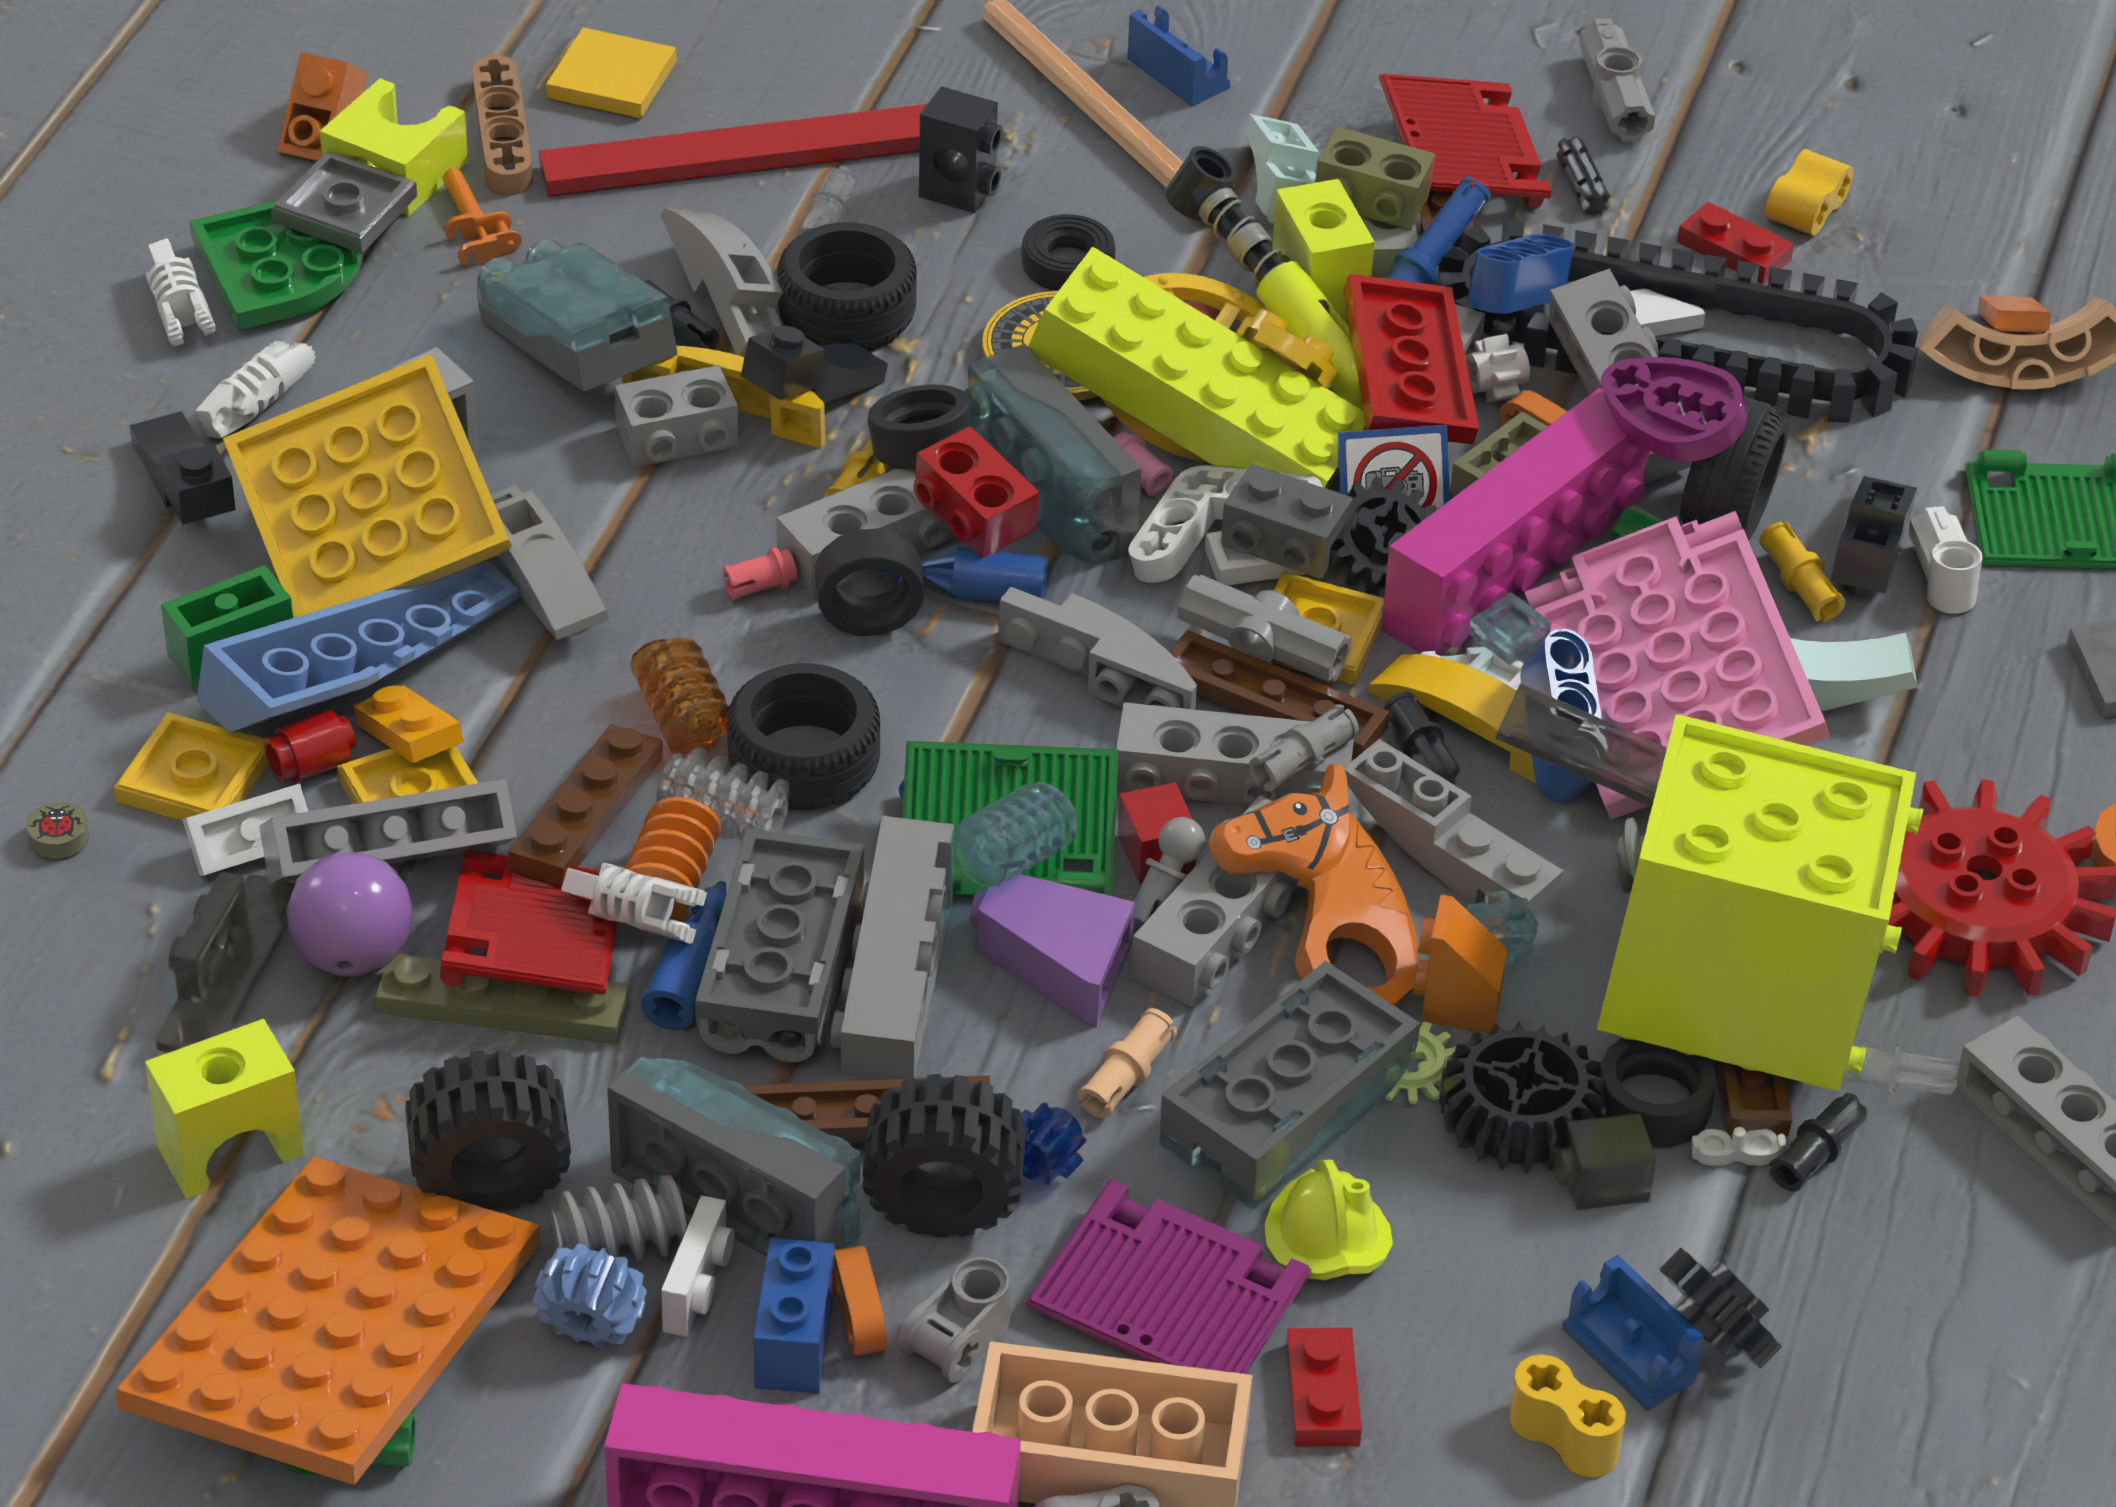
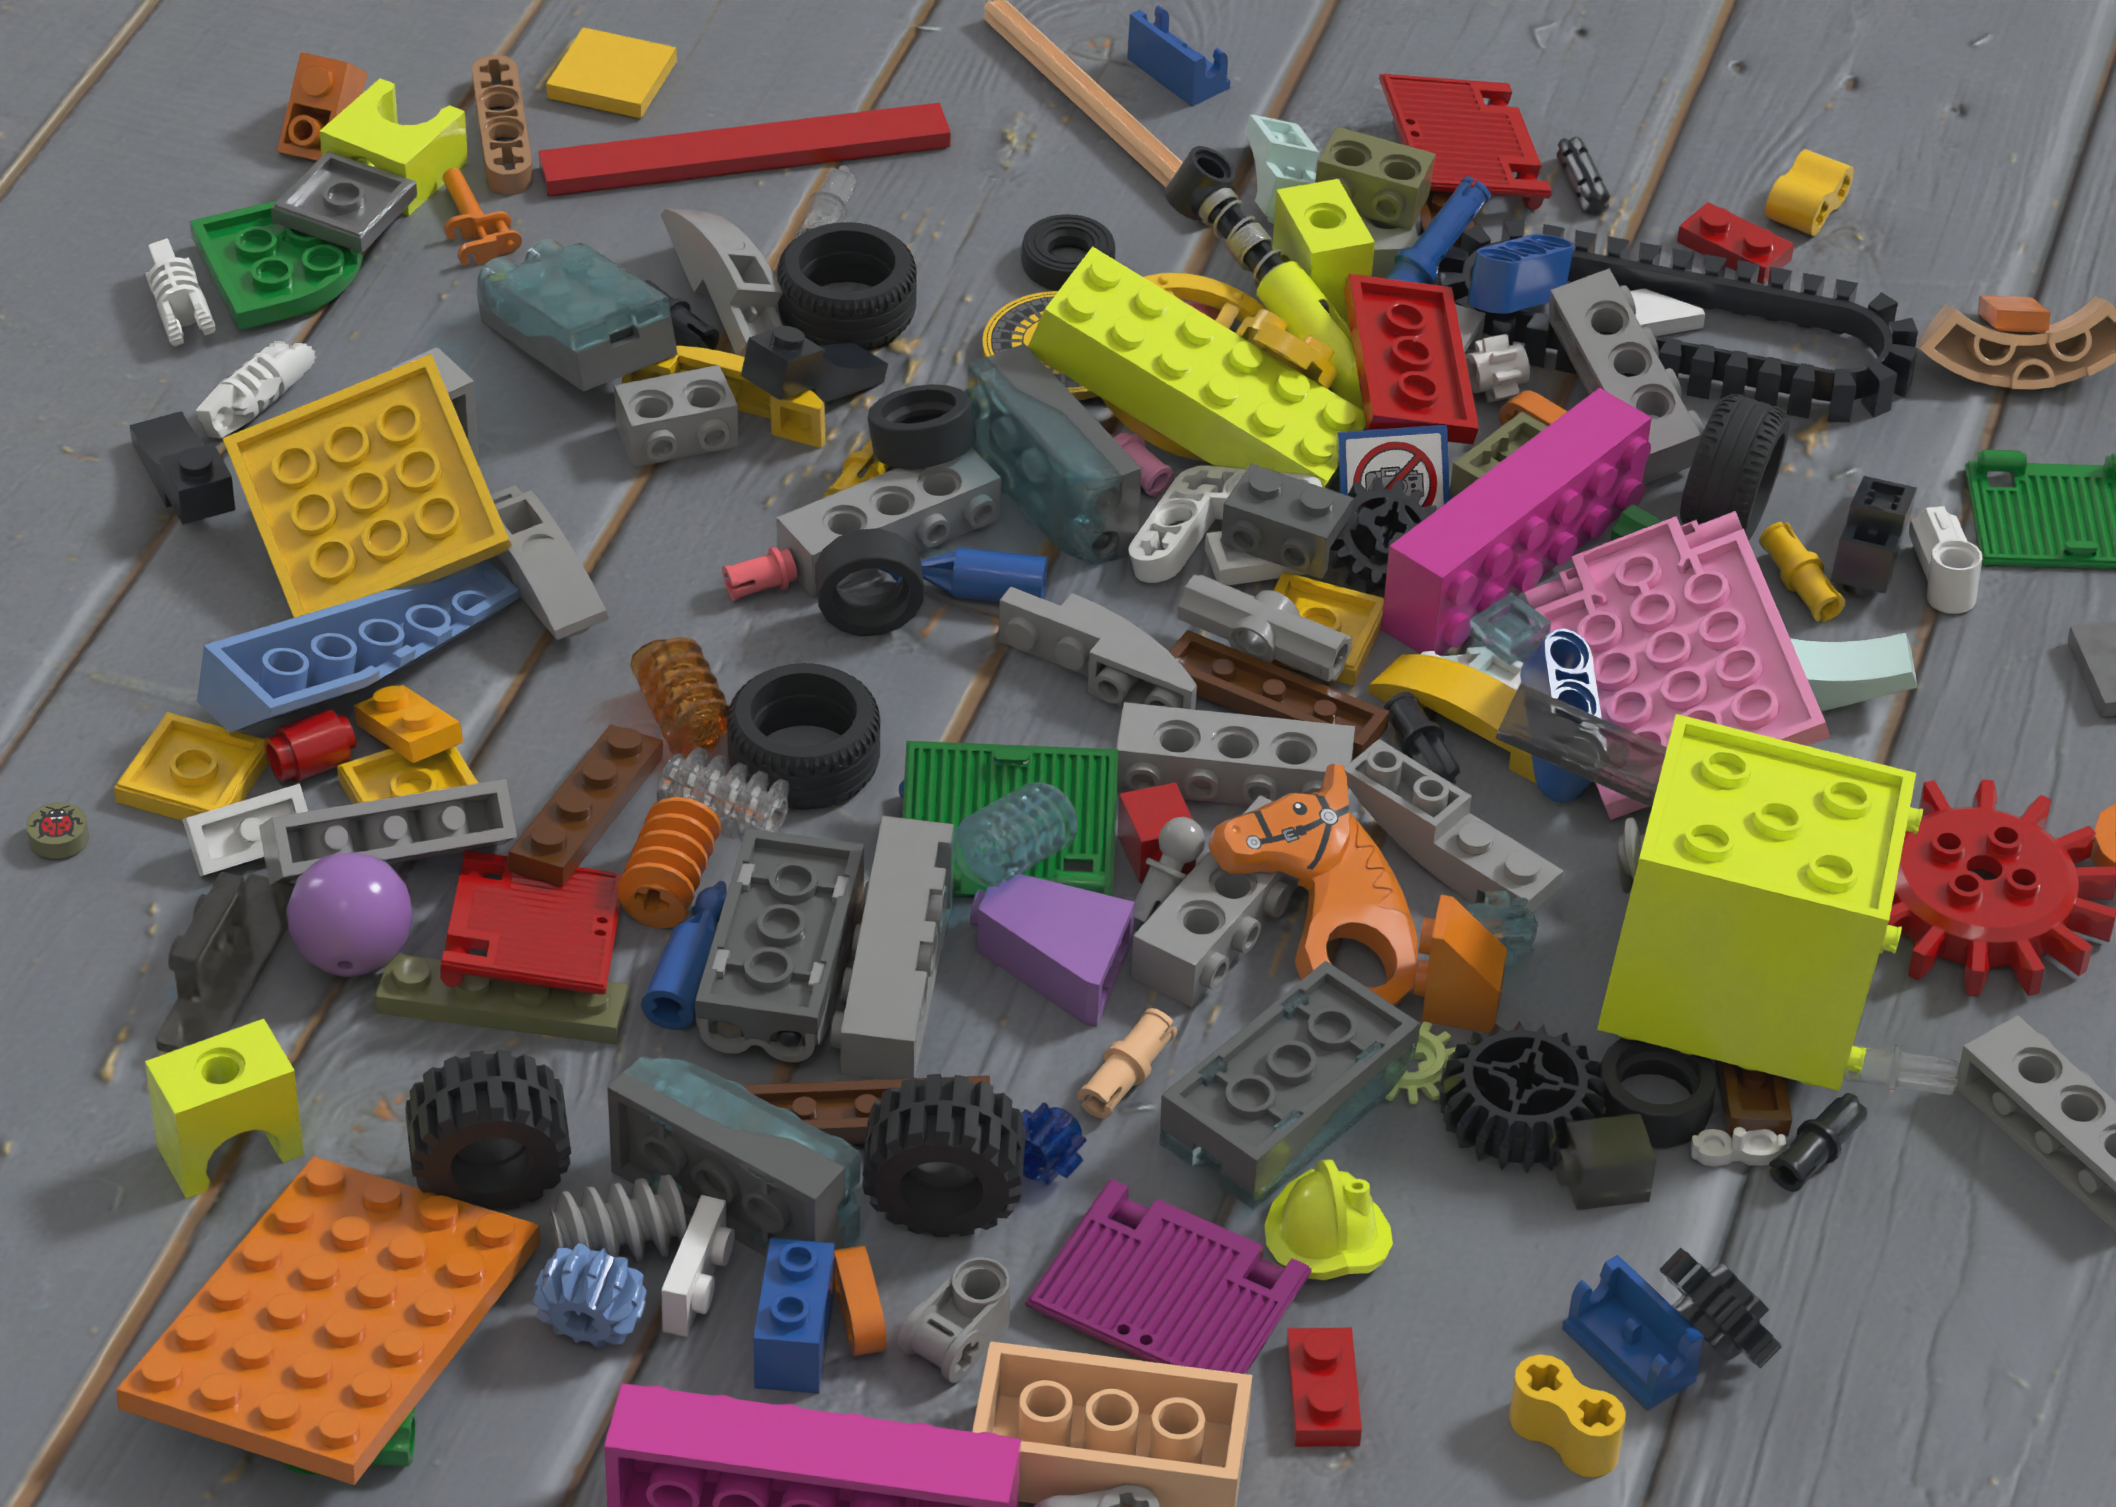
(220, 612): green brick -> none
(635, 899): white hinge -> none
(959, 149): black brick -> none
(976, 492): red brick -> none
(1303, 748): light grey pin -> none
(1616, 80): light grey piece -> none
(1655, 419): magenta piece -> none

